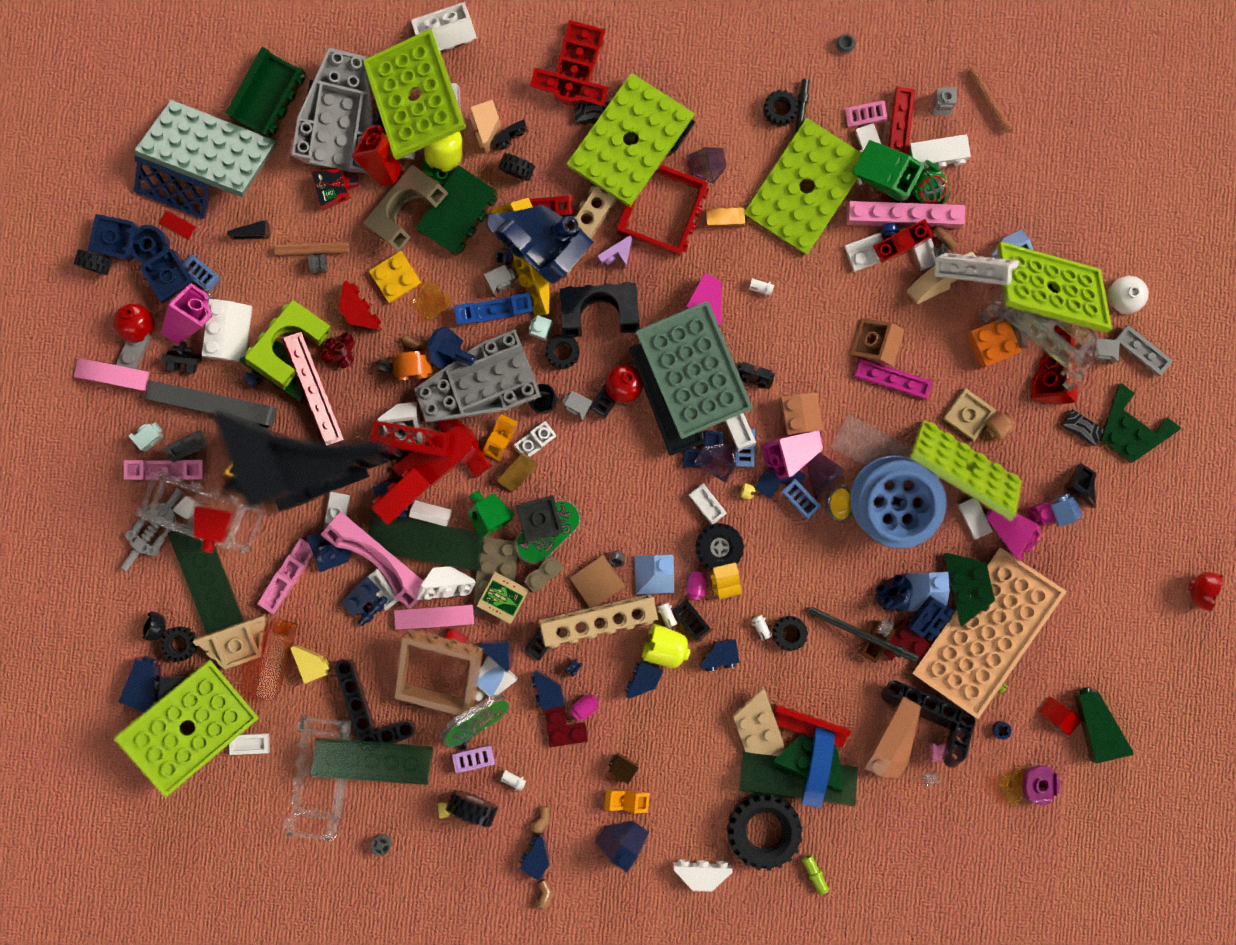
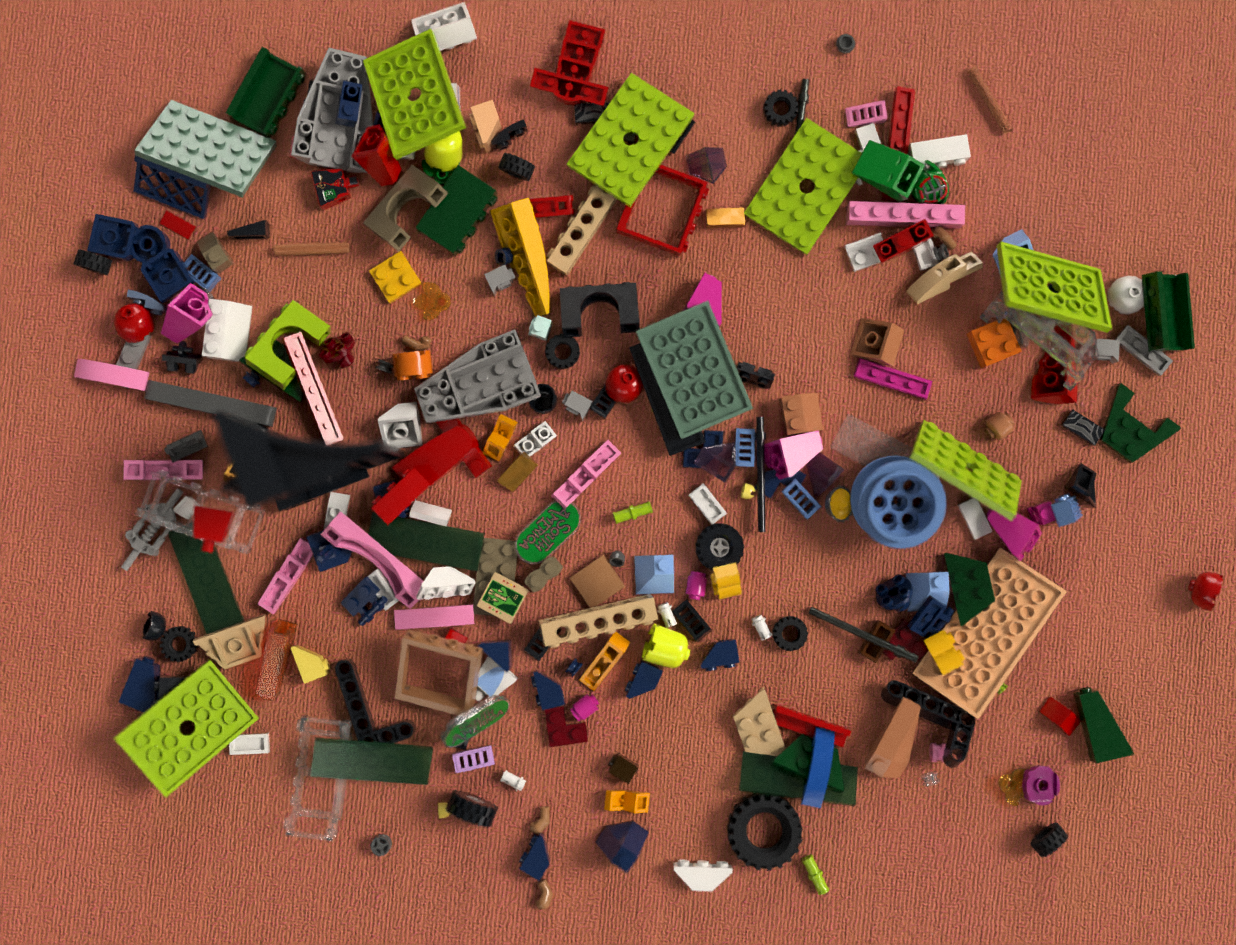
(147, 436): light aqua brick -> none
(151, 304): none -> sand blue slope
(214, 253): none -> dark tan slope
(318, 263): dark grey wheel -> none
(348, 104): none -> dark blue slope
(356, 310): red slope -> none
(413, 446): red fence -> none
(445, 348): dark blue piece -> none
(488, 513): green torso -> none
(493, 310): blue slope -> none
(539, 518): pearl dark grey plate -> none
(541, 239): dark blue panel -> none
(586, 474): none -> bright pink slope
(604, 661): none -> light orange slope
(620, 249): lavender slope -> none
(632, 512): none -> lime pin
(740, 432): white tile -> none
(760, 436): none -> black bar
(761, 287): white pin -> none
(885, 627): clear bush -> none
(890, 229): blue plate -> none
(944, 100): light grey window -> none
(944, 653): none -> yellow brick
(968, 414): tan tile -> none
(975, 268): white fence -> none
(995, 730): dark blue bush -> none
(1049, 840): none -> black tyre
(1168, 311): none -> dark green panel

